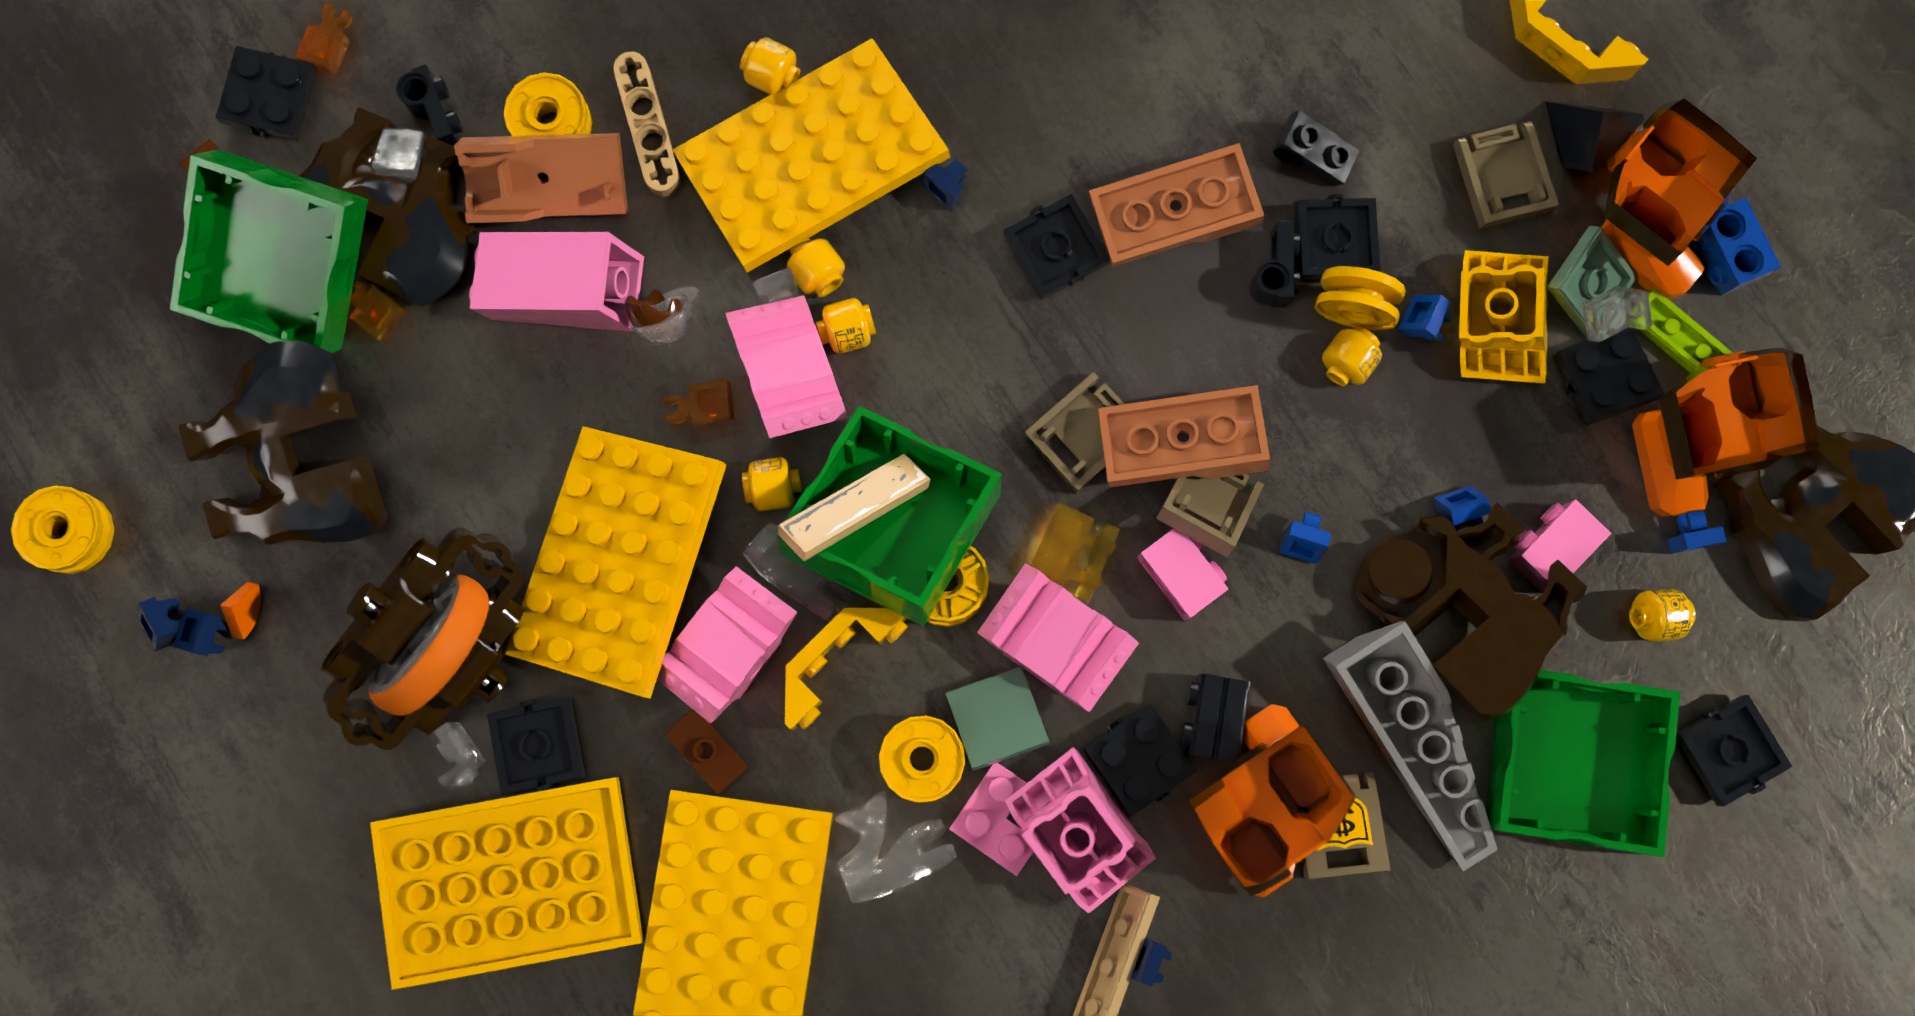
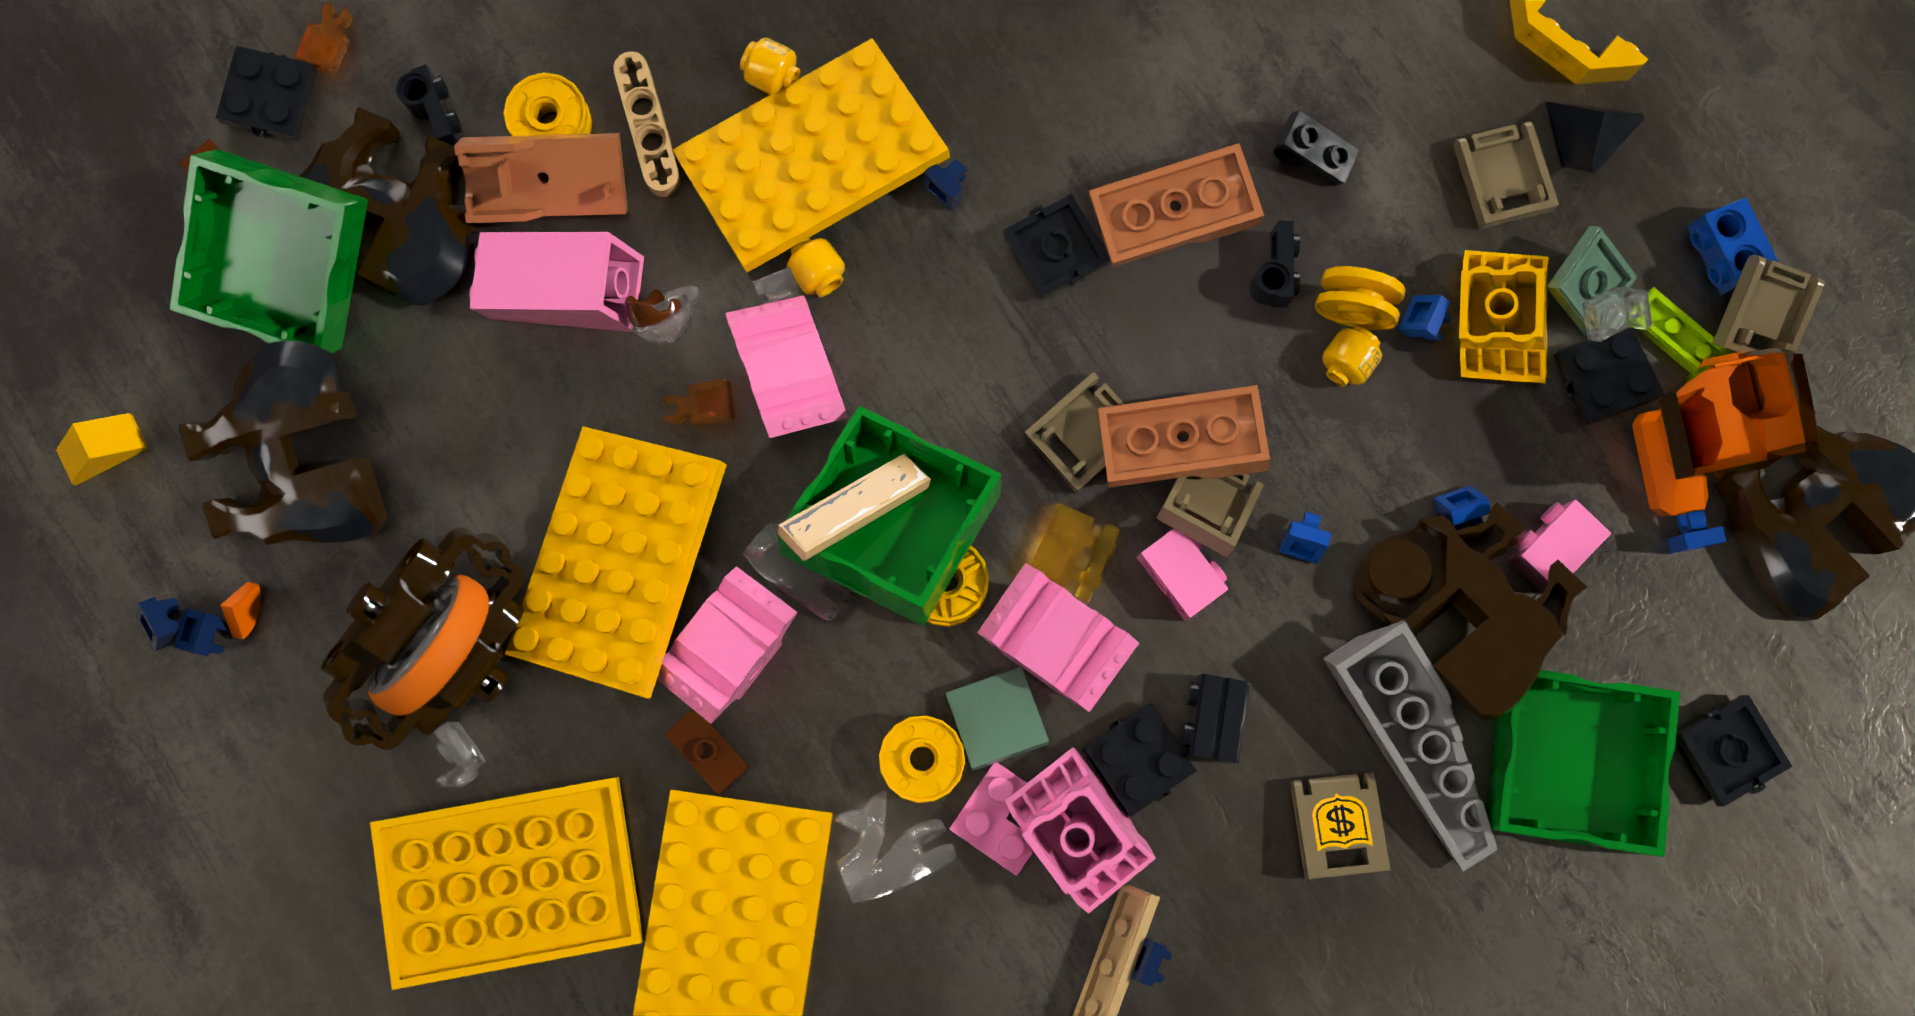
(38, 526): yellow wheel -> none
(99, 445): none -> yellow slope
(375, 311): clear orange plate -> none
(399, 153): clear bracket -> none
(536, 745): black plate -> none
(771, 484): yellow head -> none
(799, 699): yellow slope -> none
(846, 325): yellow head -> none
(1255, 803): orange piece -> none
(1336, 234): black plate -> none
(1662, 615): yellow head -> none
(1668, 192): orange piece -> none
(1770, 303): none -> dark tan container

